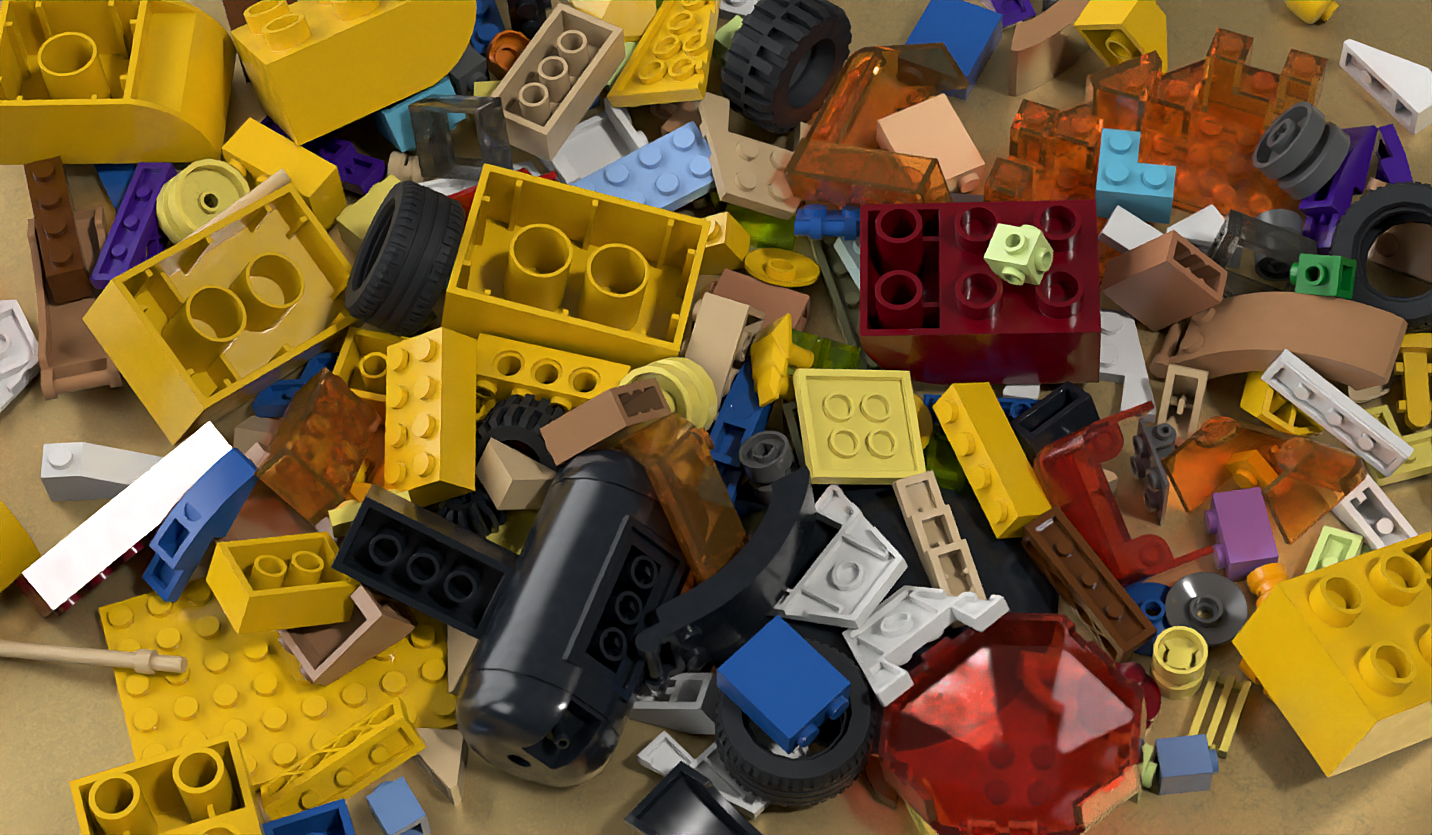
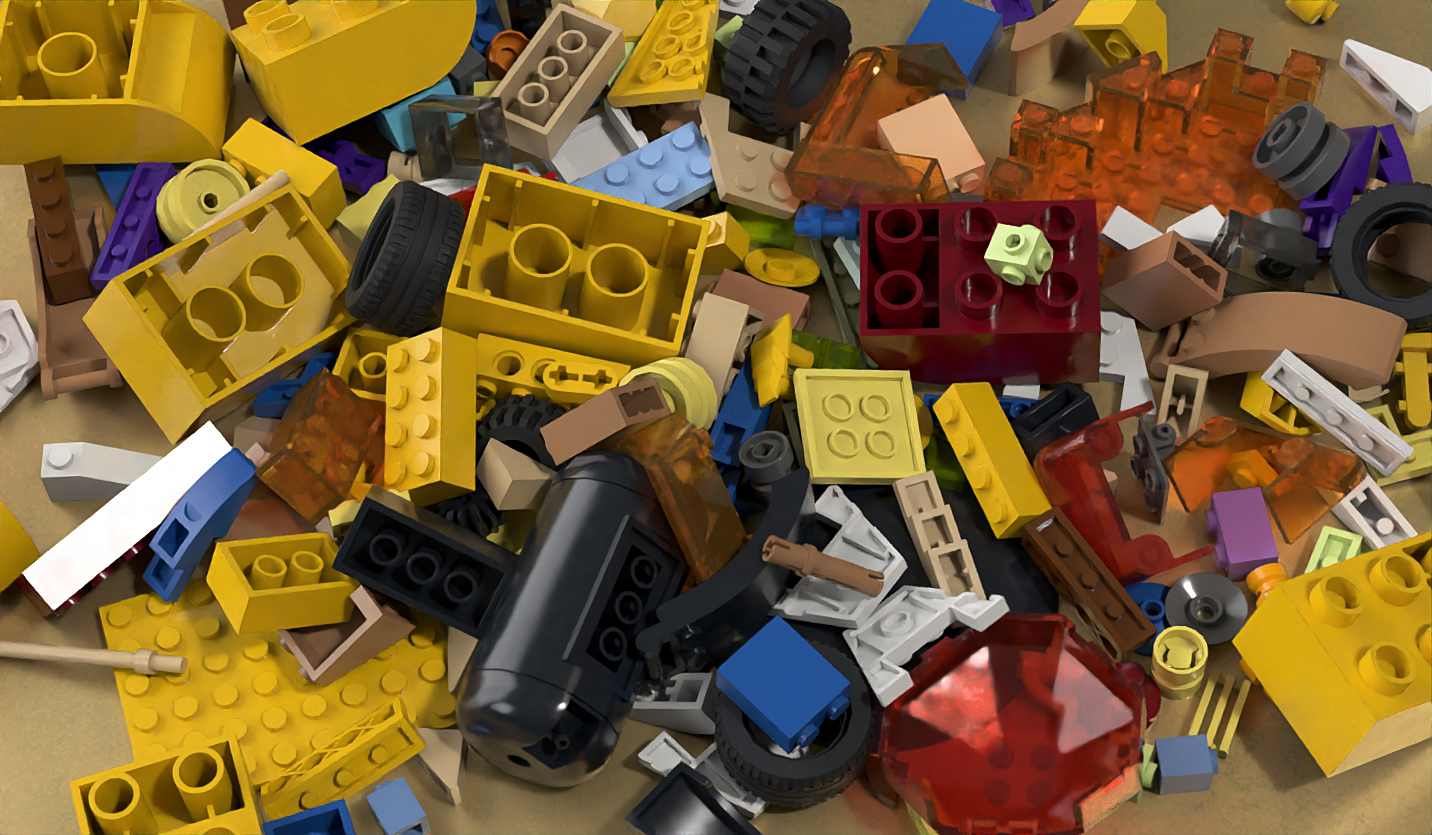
(581, 380): none -> yellow beam
(808, 561): none -> medium nougat pin
(1134, 186): medium azure brick -> none
(1335, 278): green brick -> none

